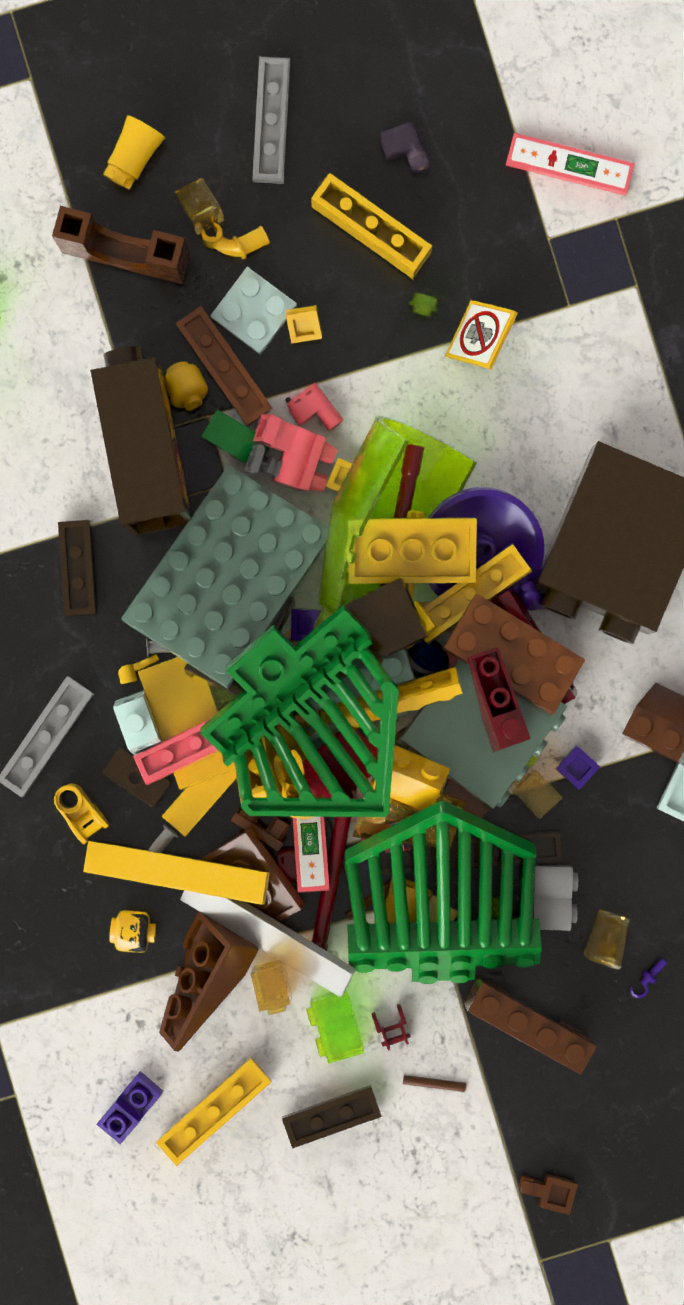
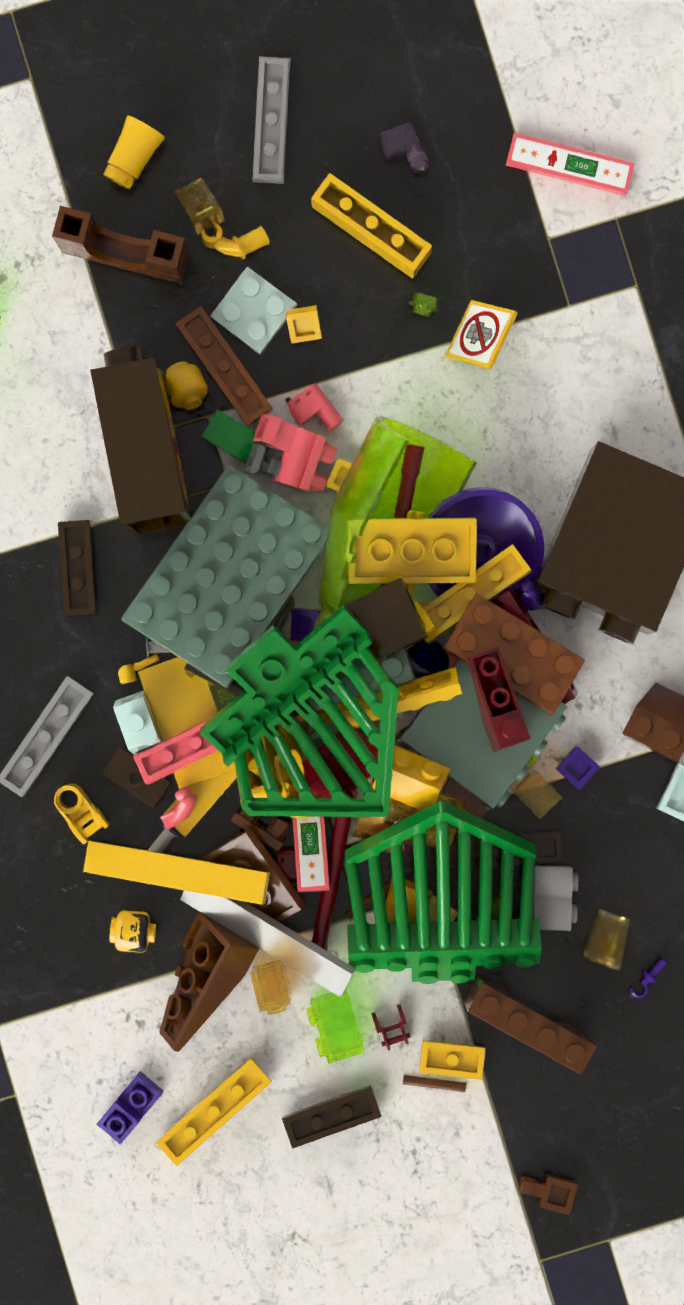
(182, 810): none -> coral arm
(452, 1059): none -> yellow plate

